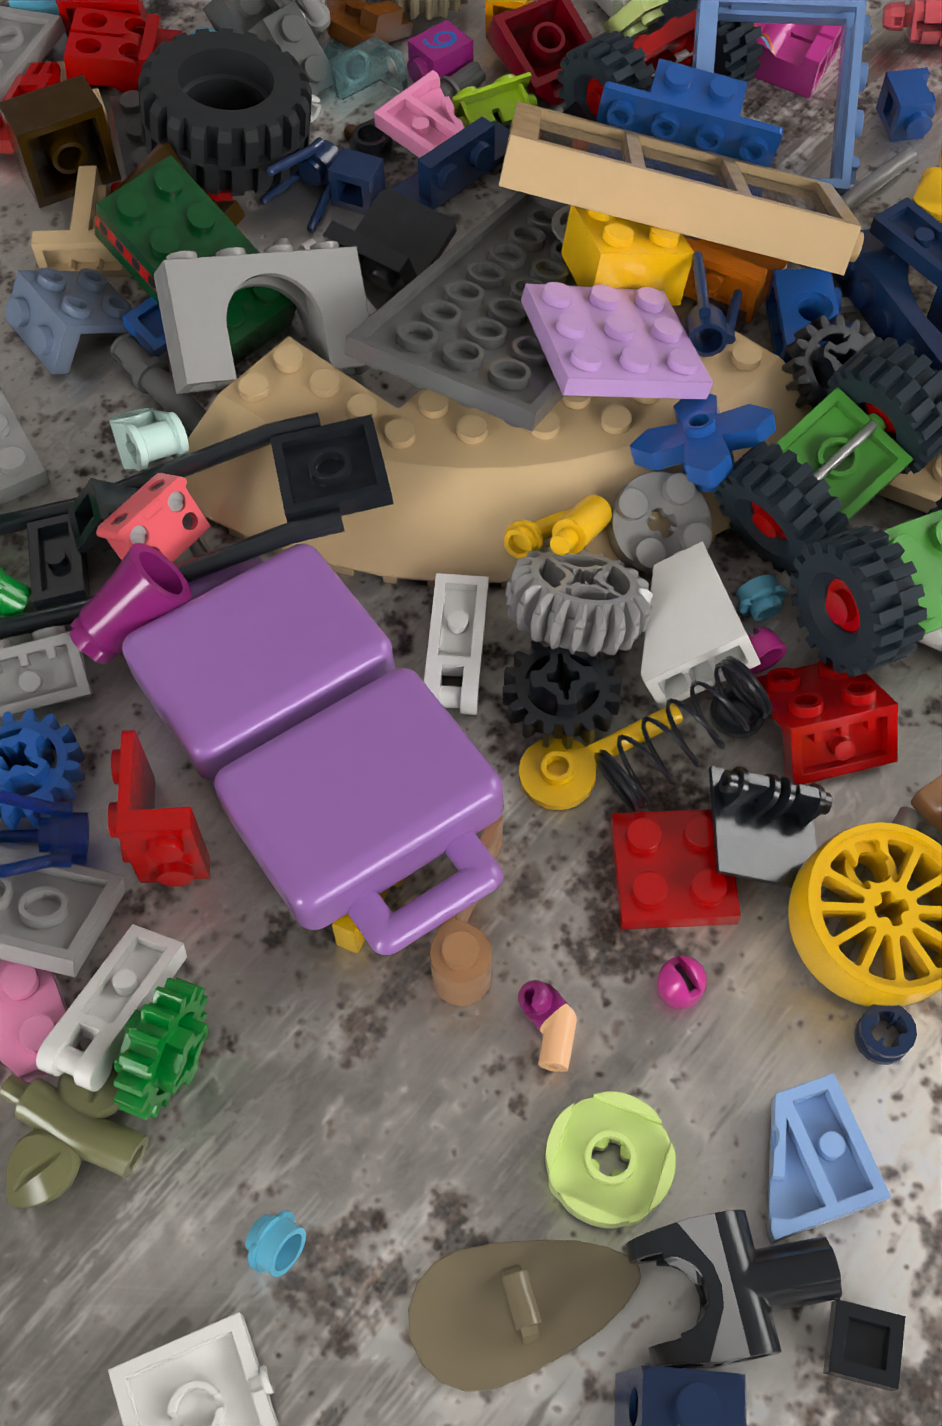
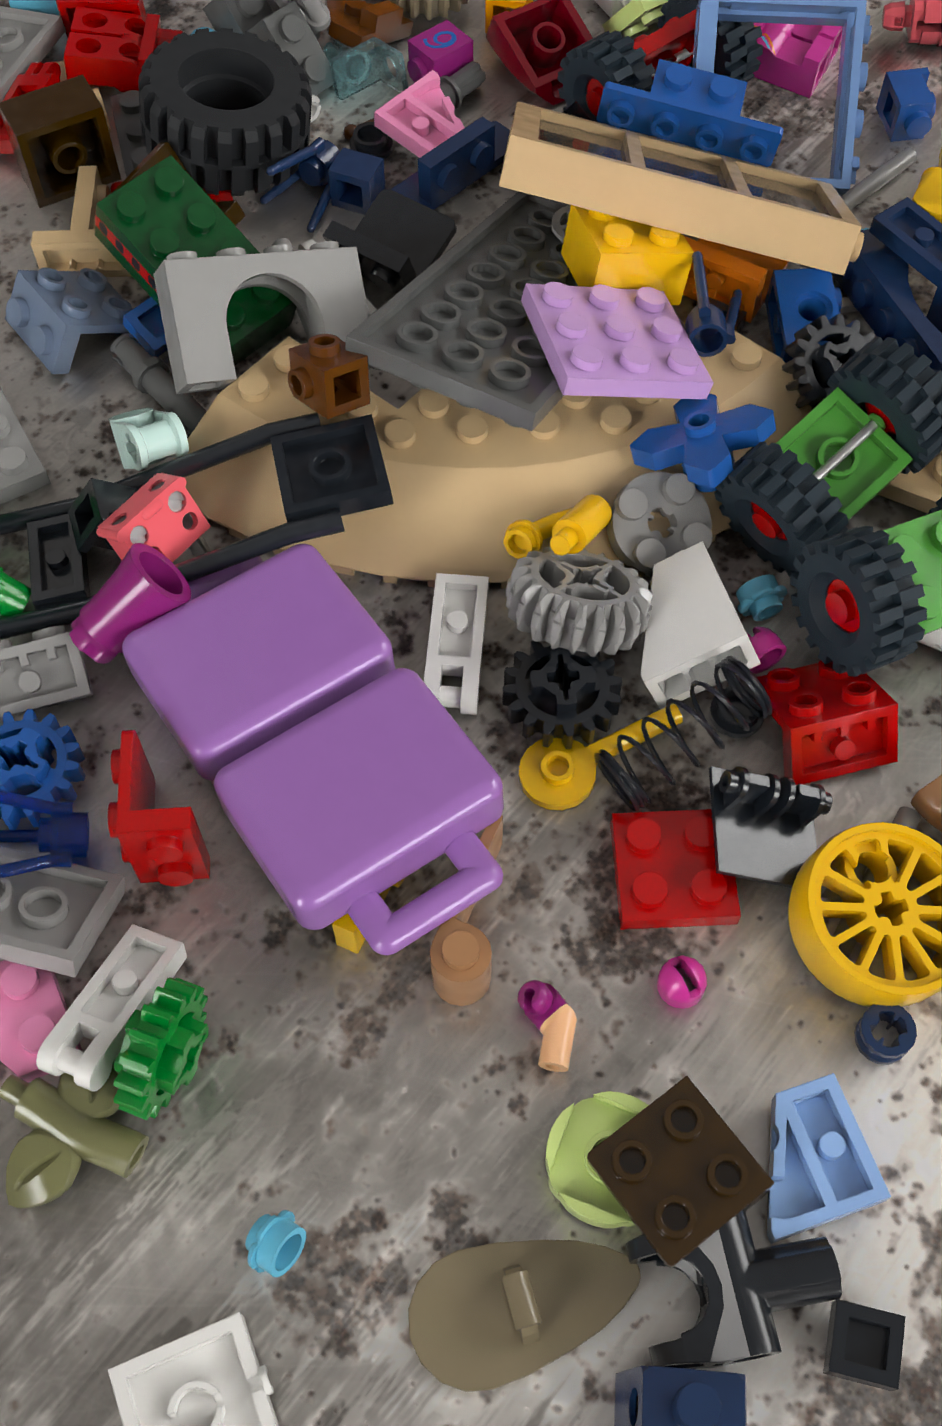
(328, 376): none -> reddish brown brick
(497, 97): lime hinge -> none
(679, 1172): none -> dark brown bracket

